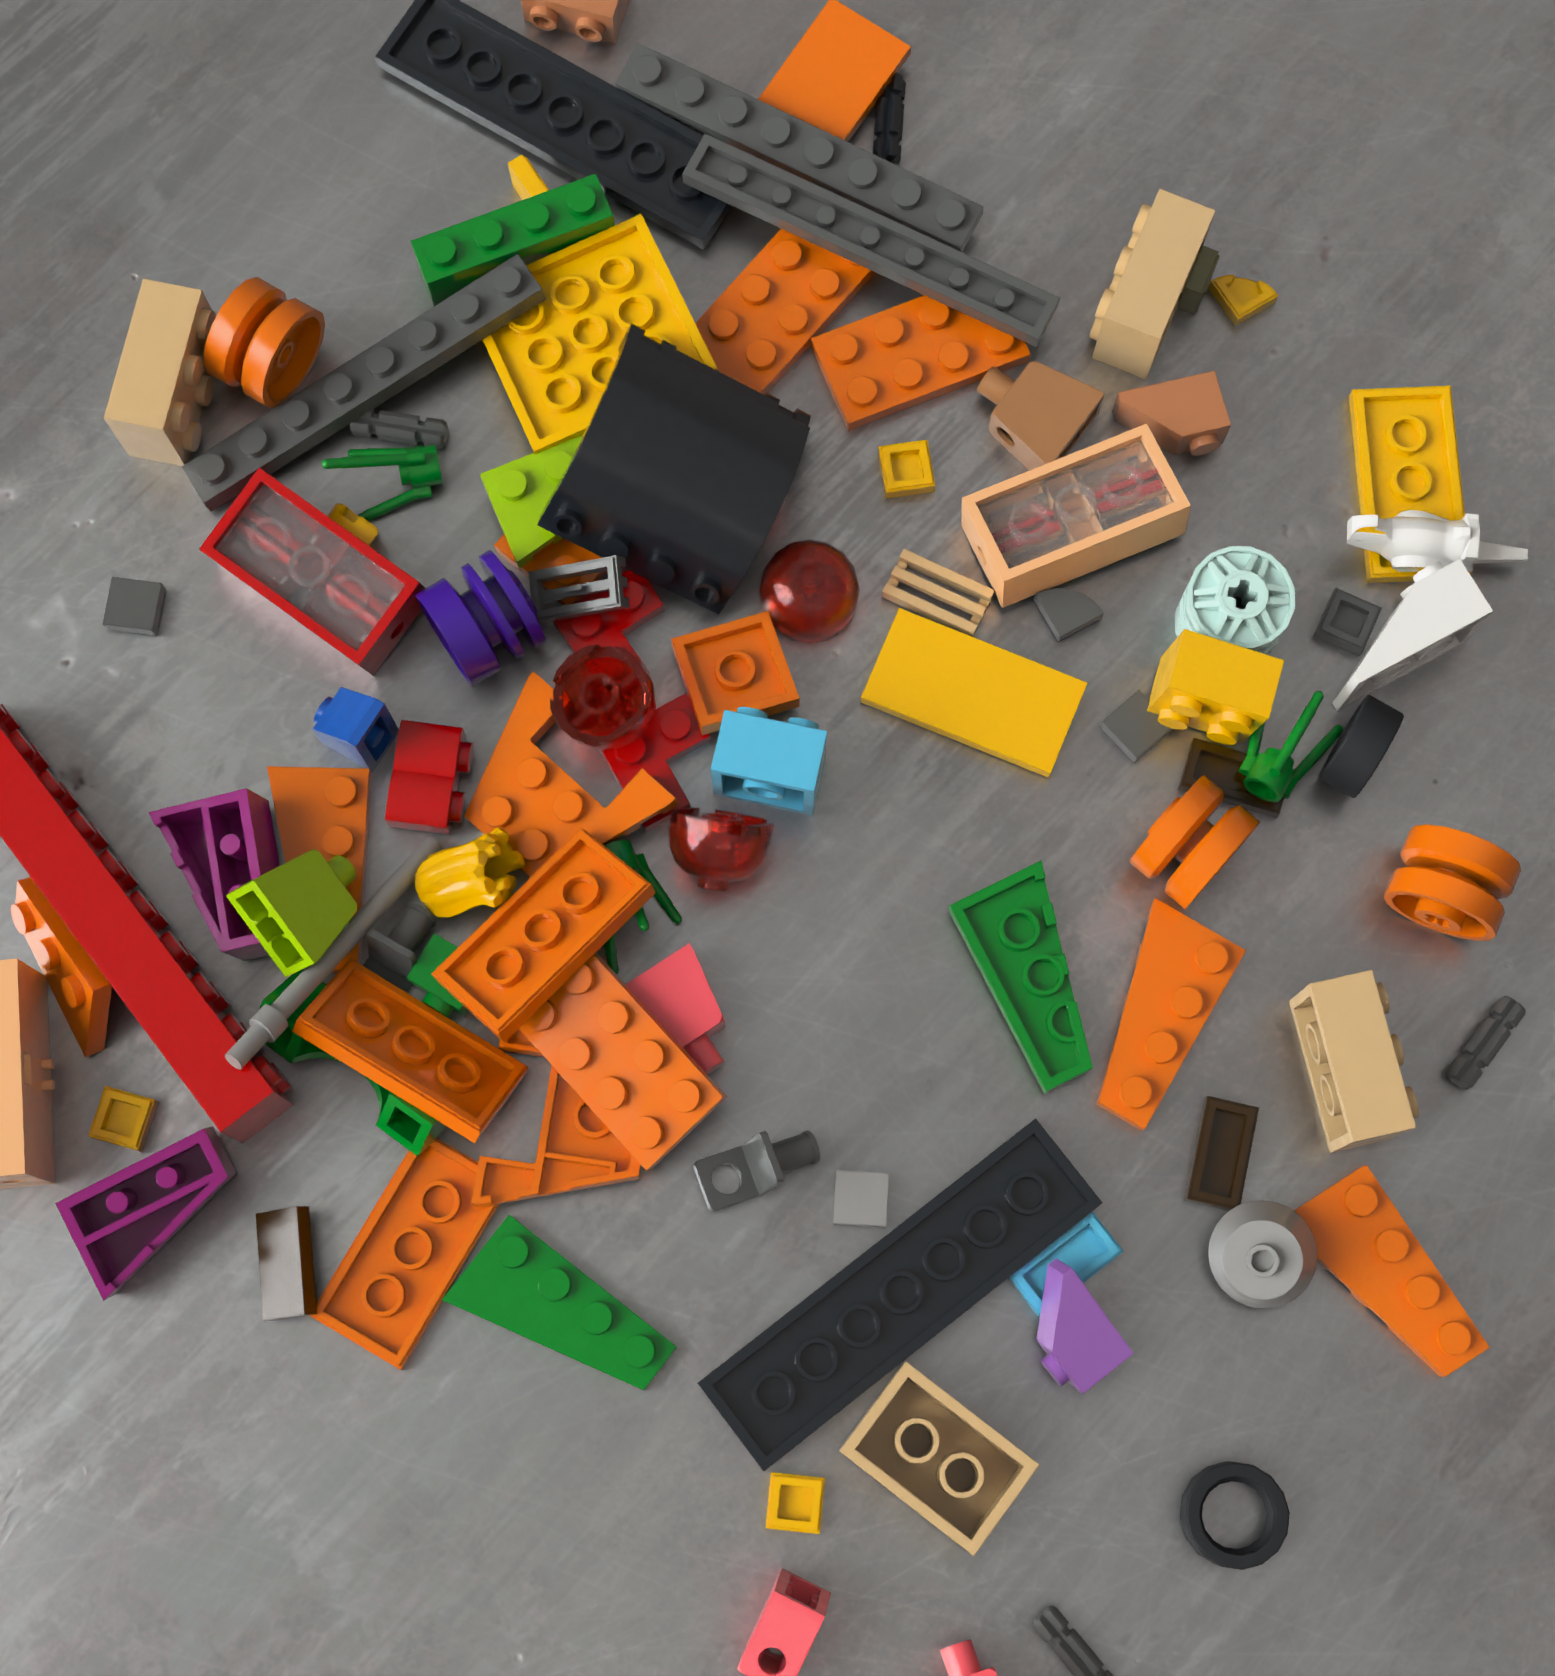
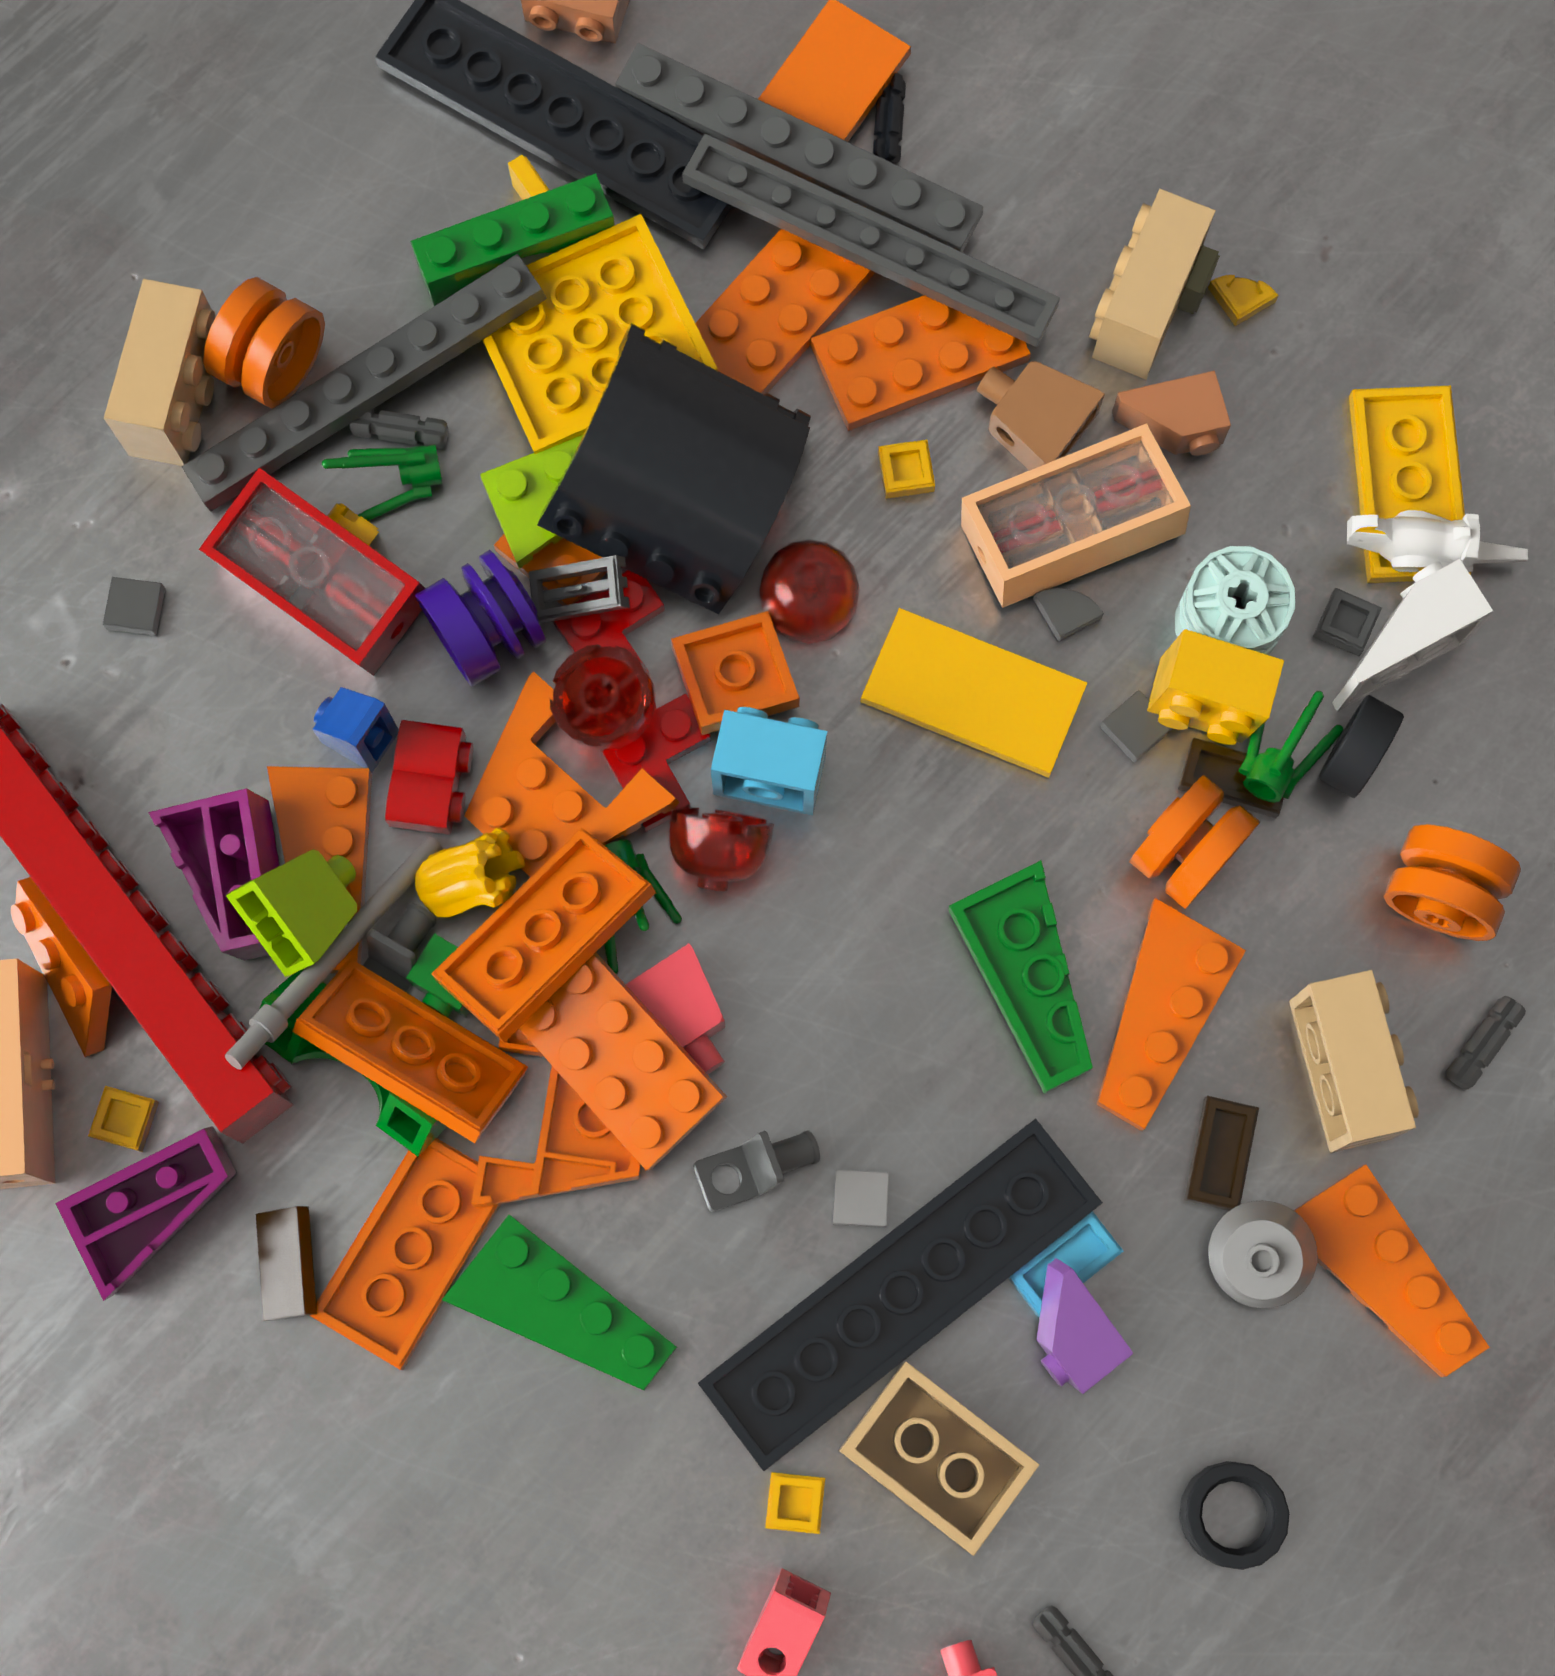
(945, 576): tan tile -> none

